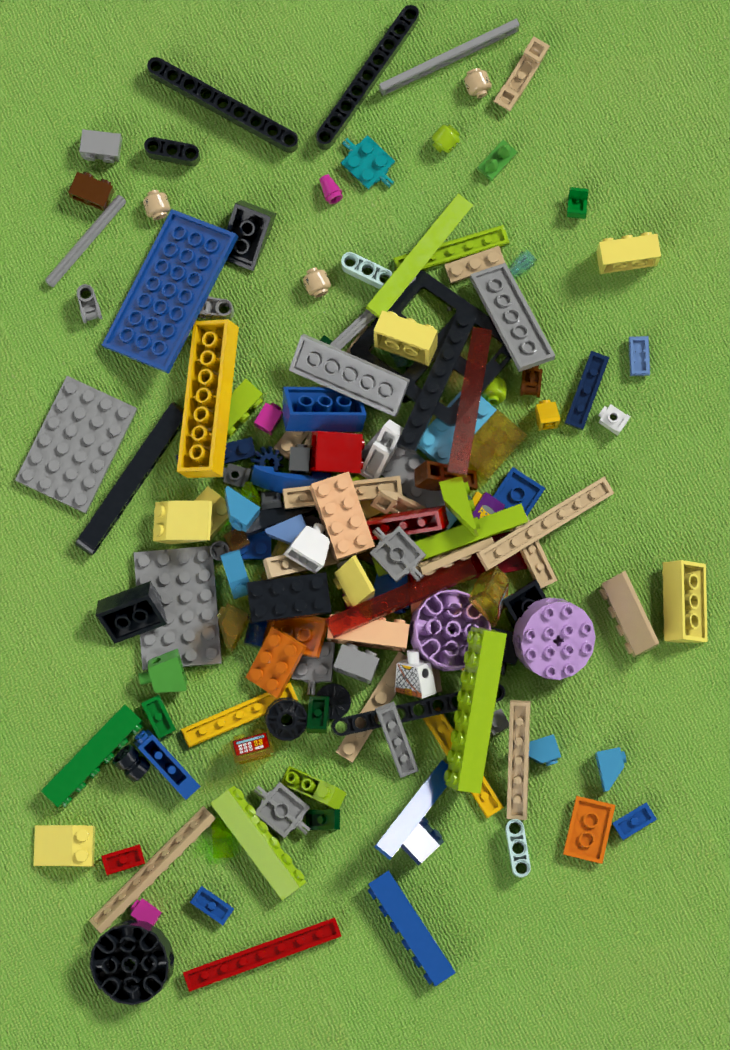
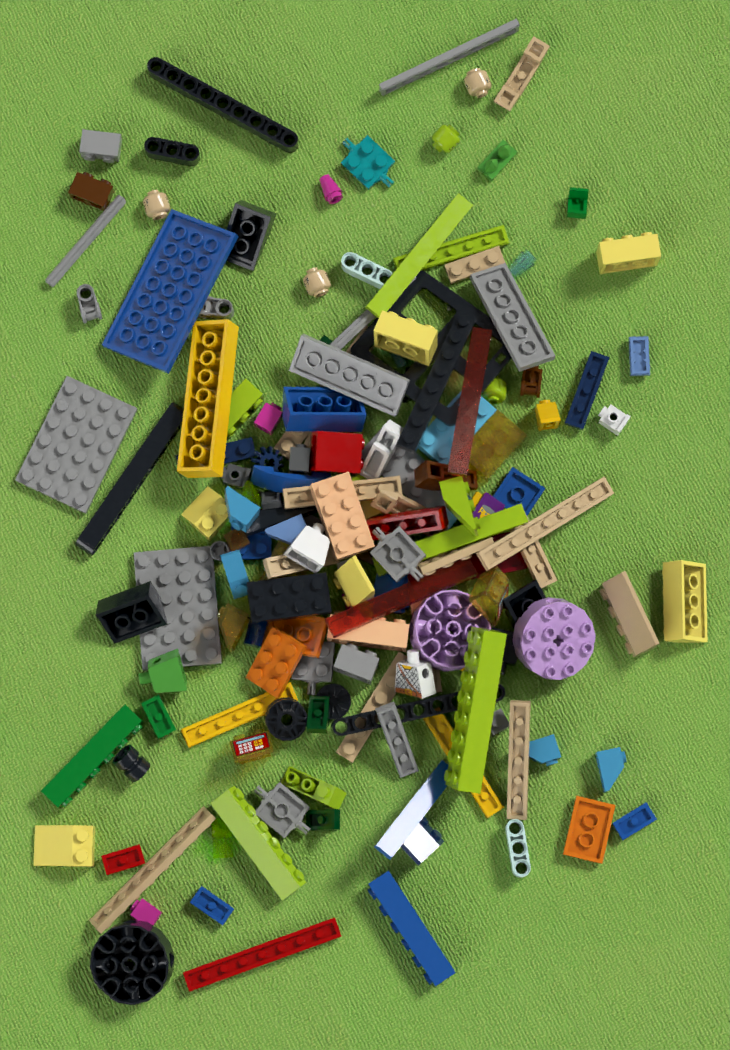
(166, 763): blue slope -> none
(182, 521): light yellow slope -> none
(372, 69): black beam -> none

